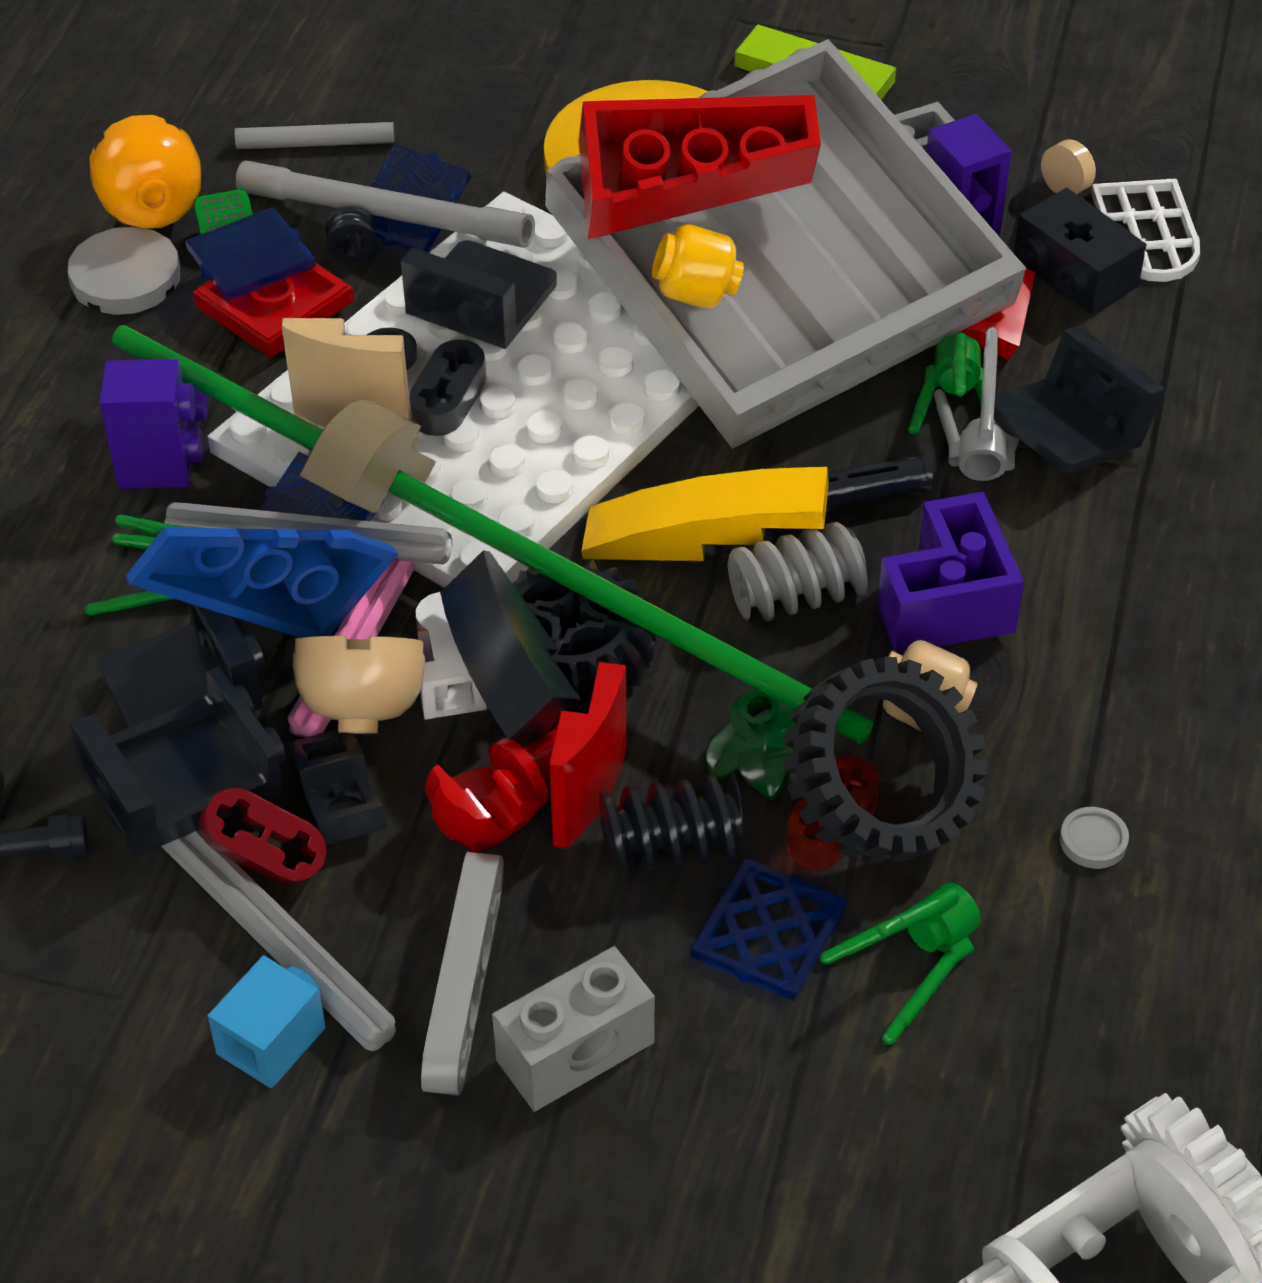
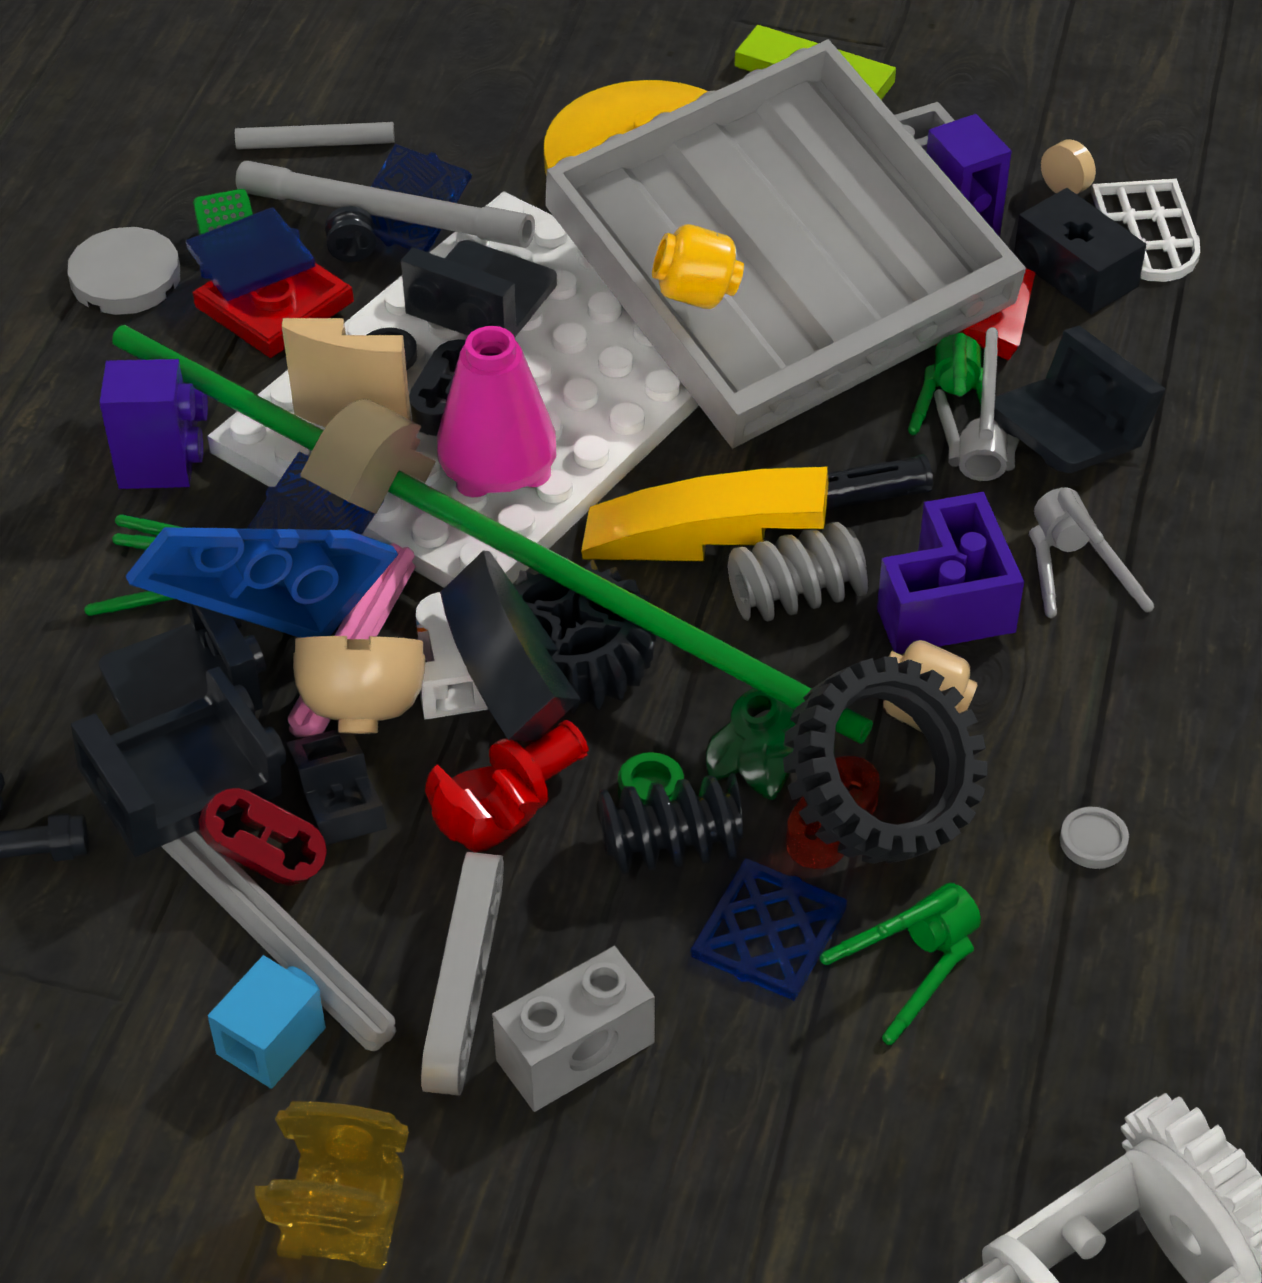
(145, 172): light orange cylinder -> none
(343, 1186): none -> clear yellow piece
(410, 541): light grey axle -> none
(494, 419): none -> dark pink cone
(588, 755): red slope -> none
(647, 769): none -> green tile
(690, 155): red wedge -> none
(1069, 527): none -> light grey plant

